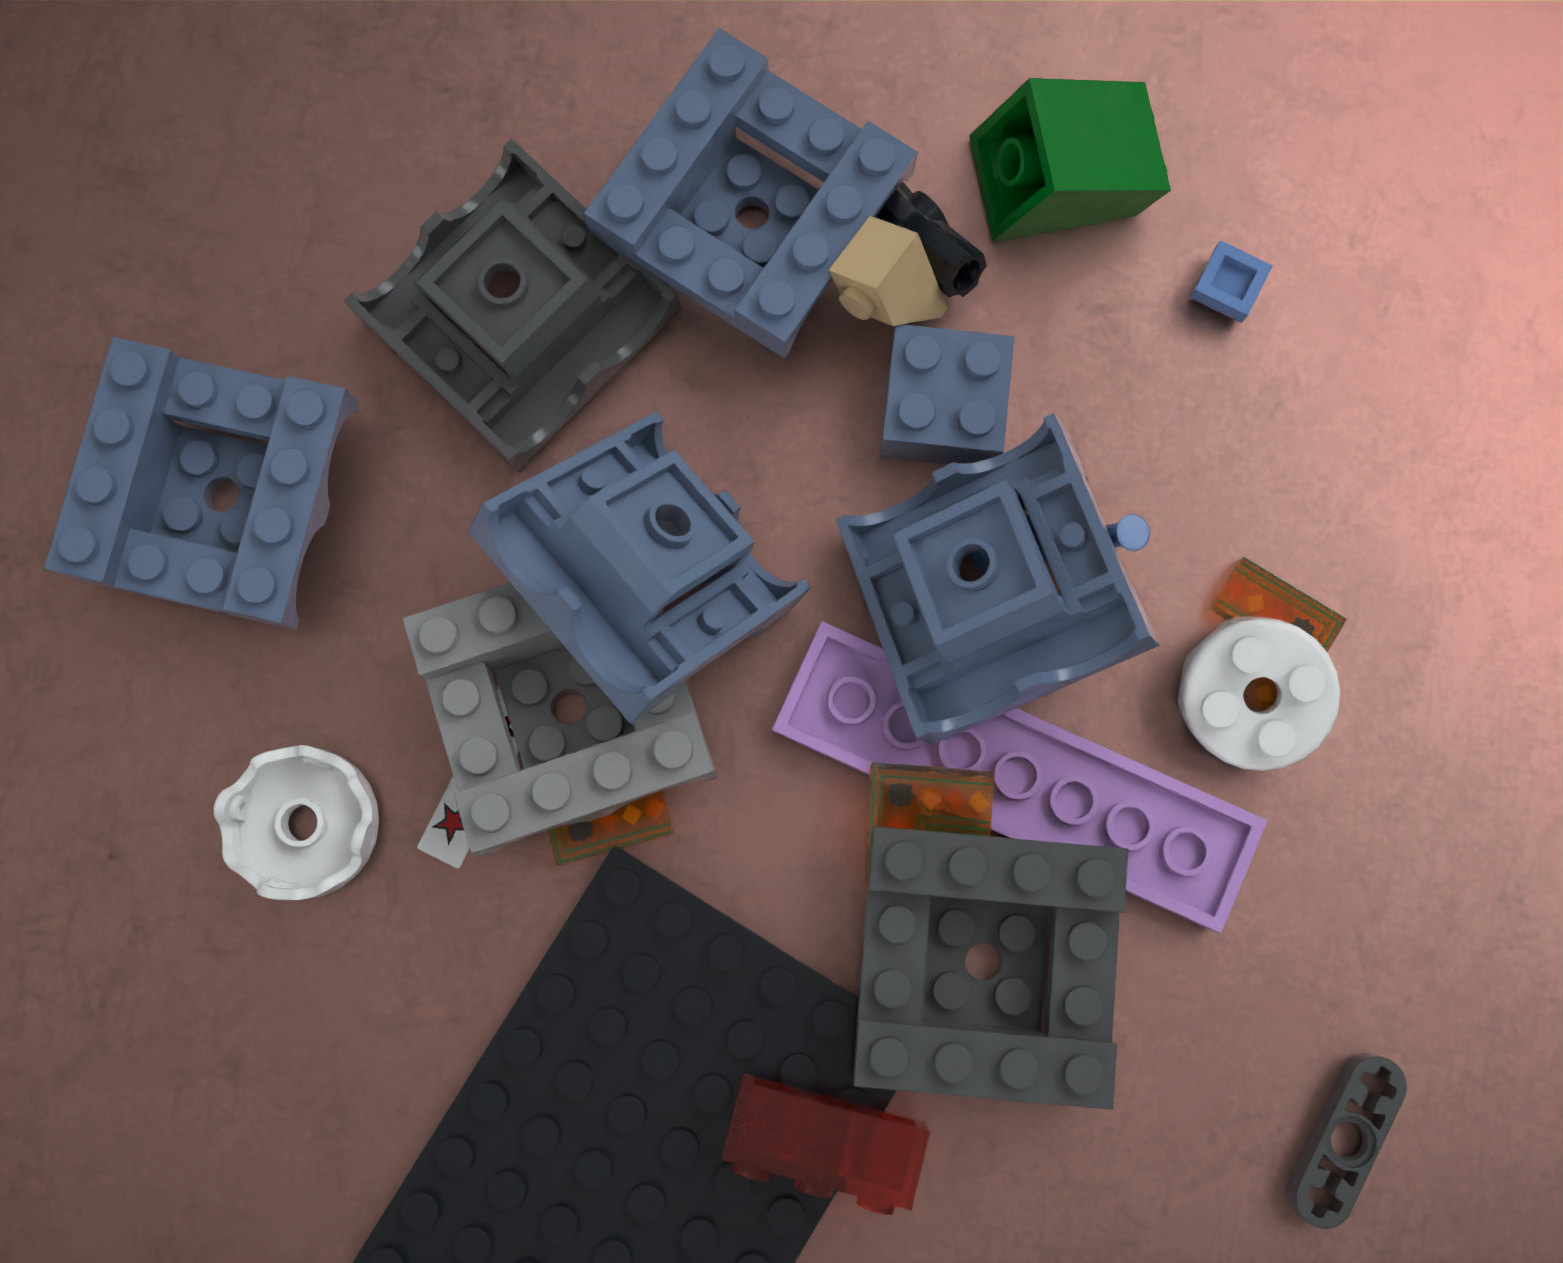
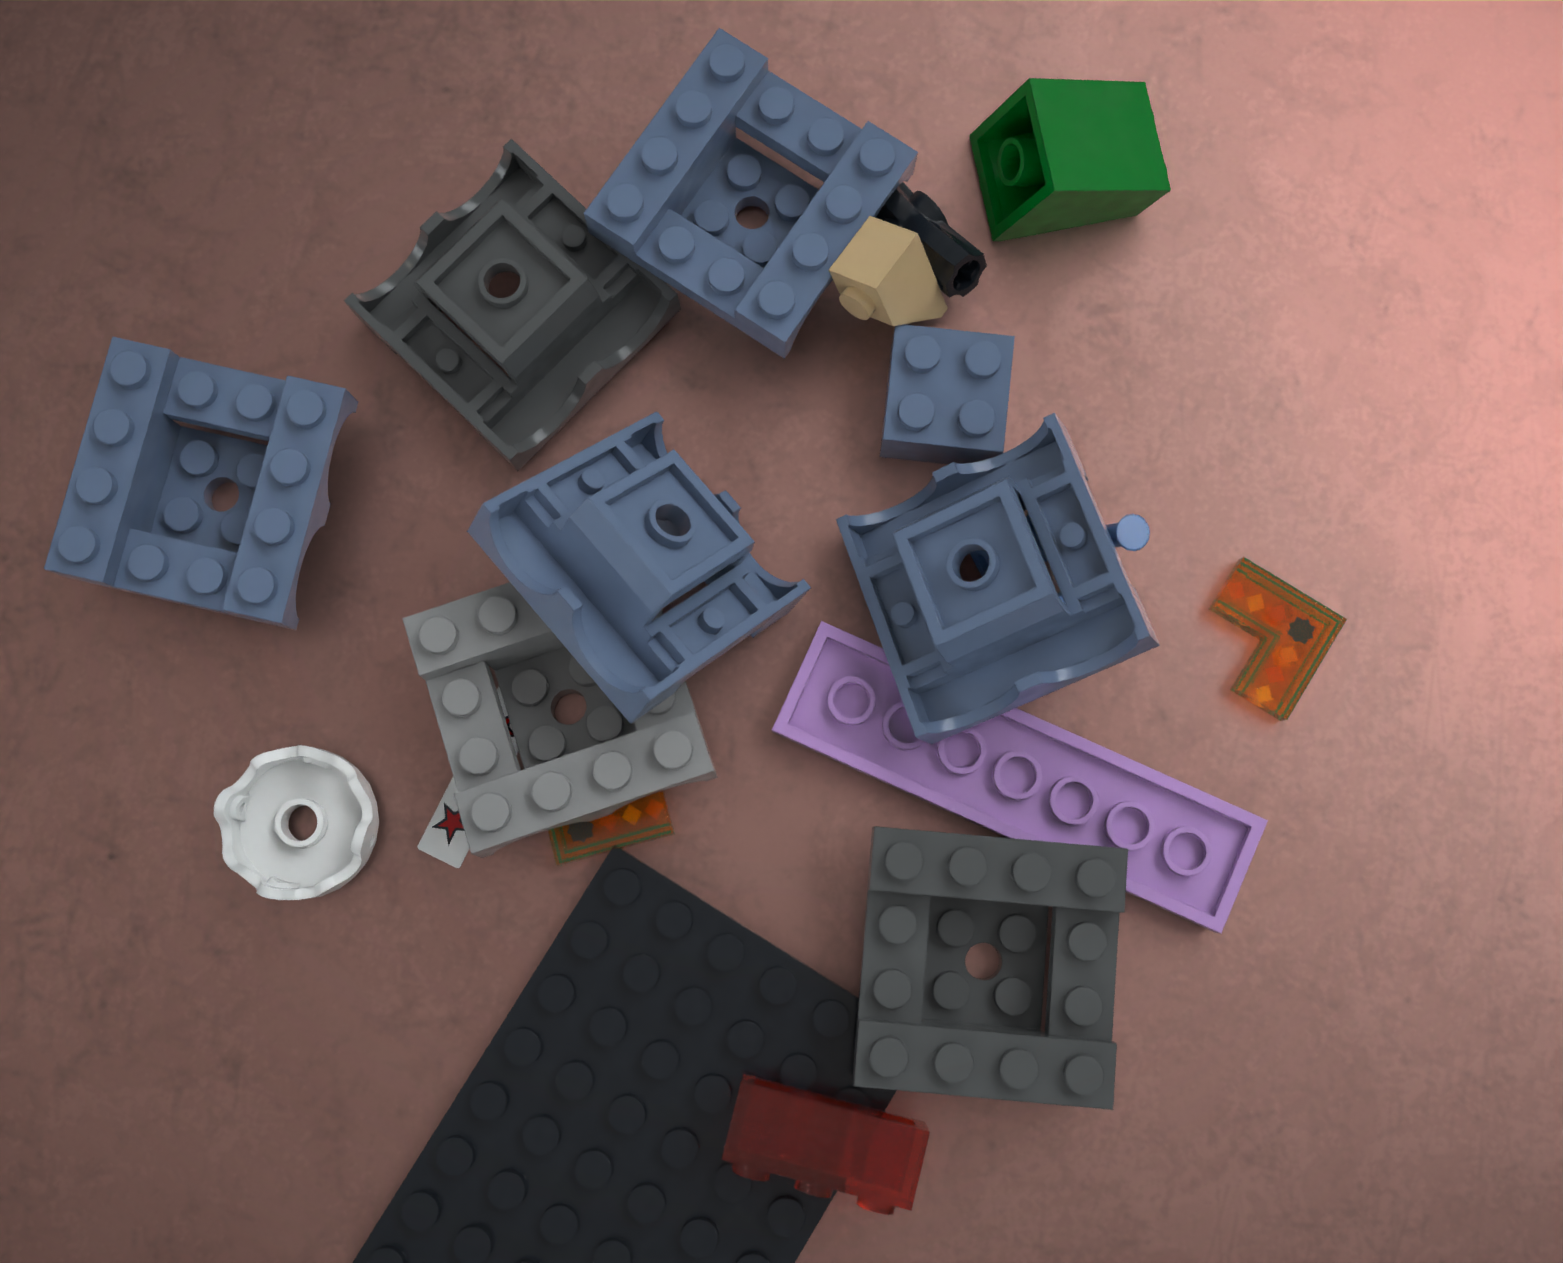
(929, 800): clear orange tile -> none
(1215, 686): white plate -> none
(1231, 281): medium blue plate -> none
(1373, 1133): dark grey beam -> none

